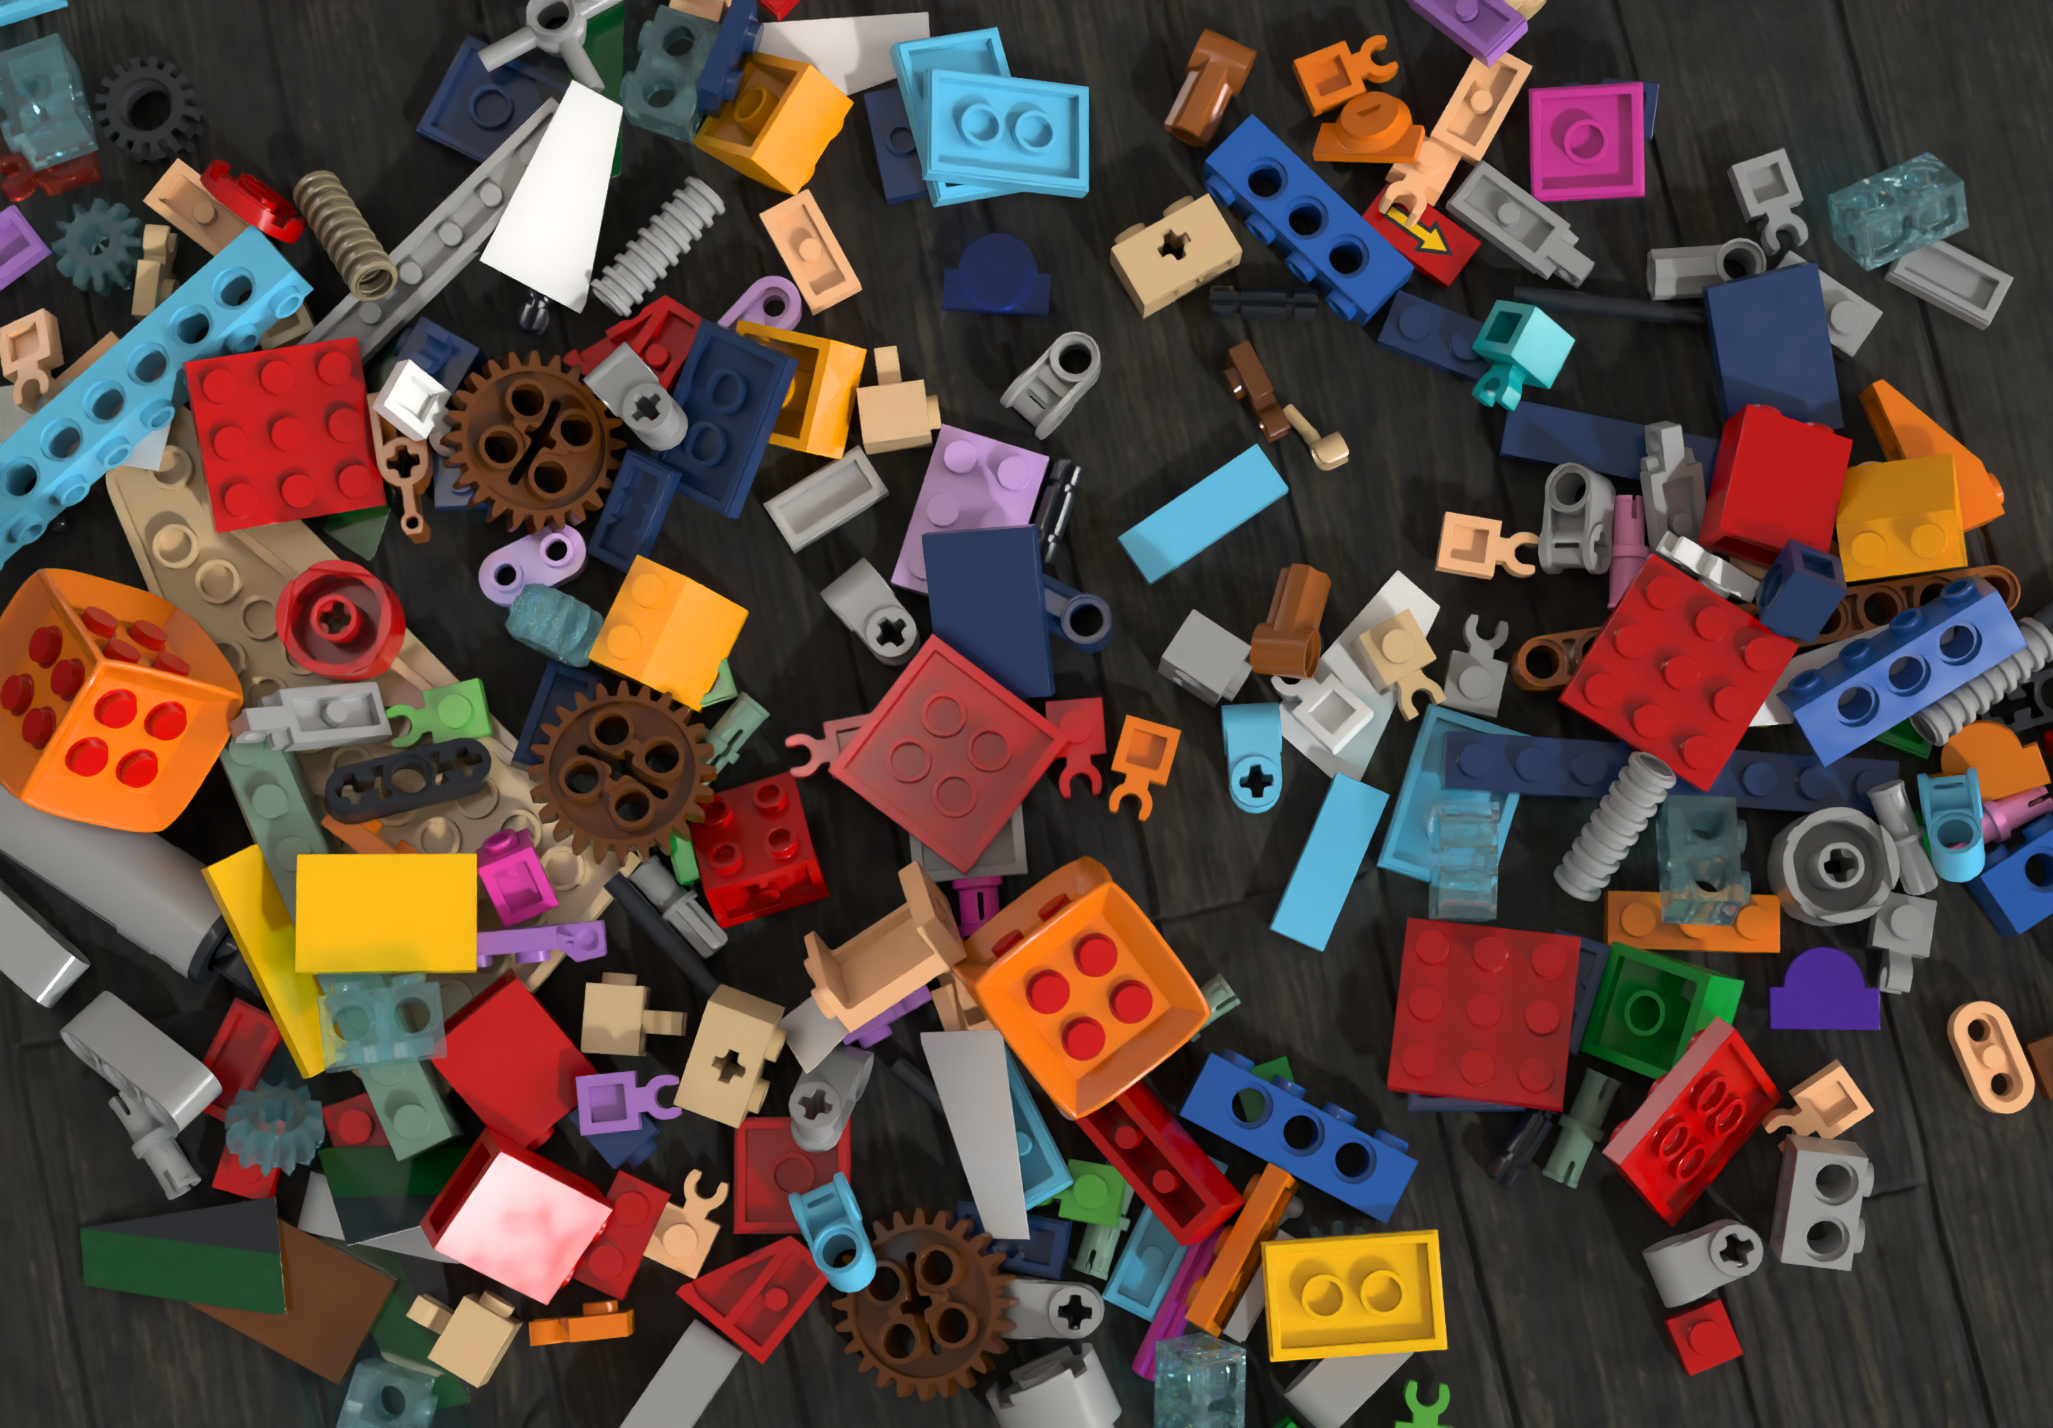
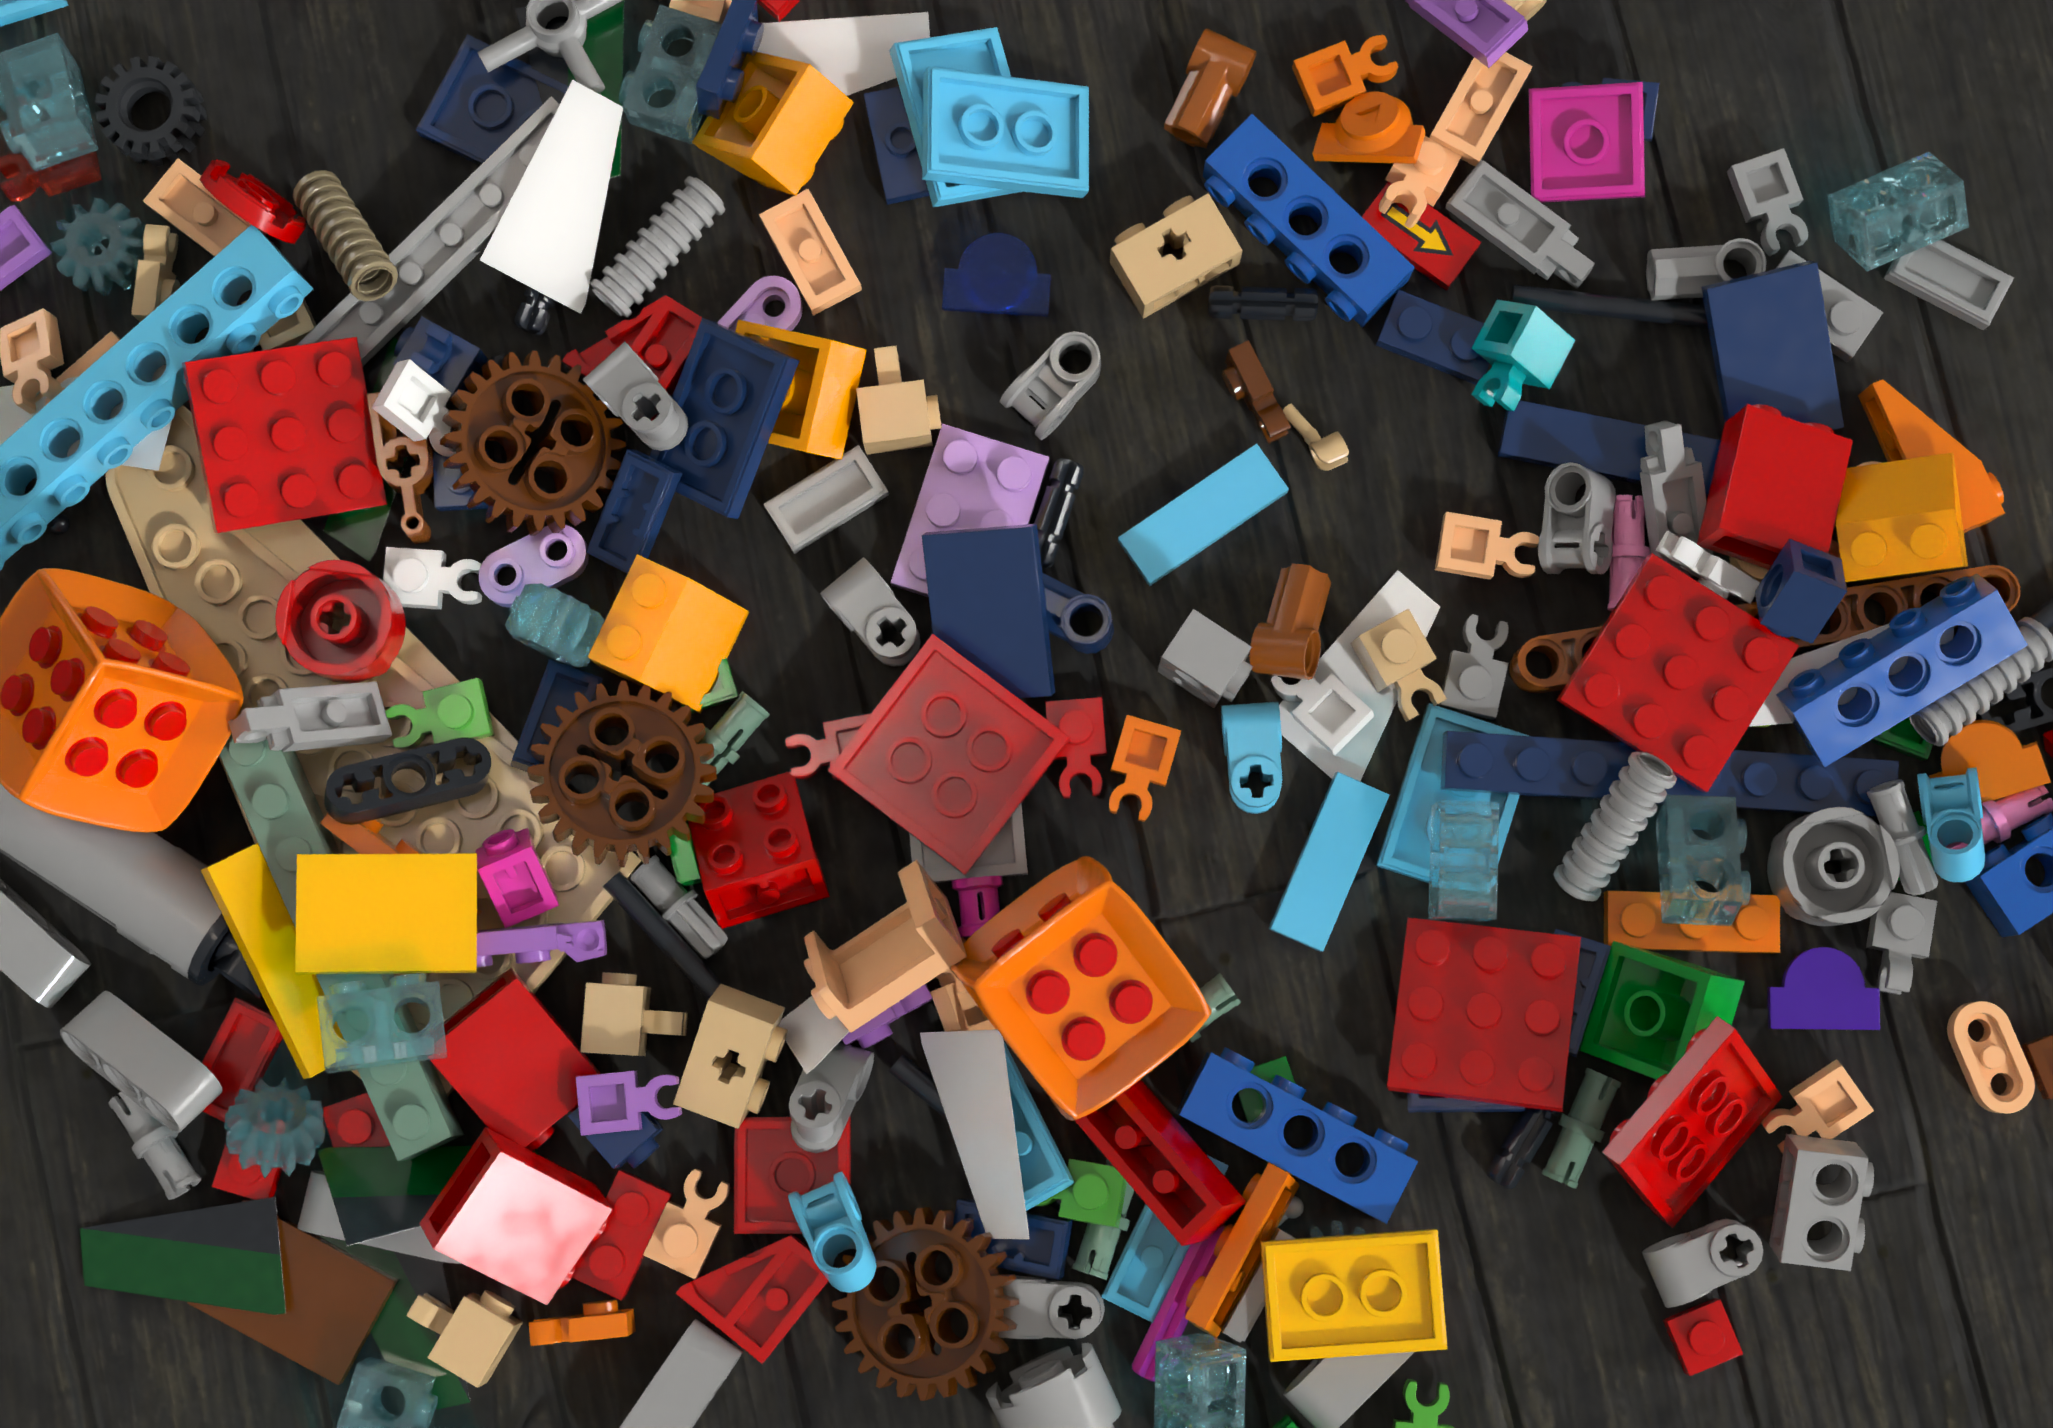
(422, 578): none -> white plate

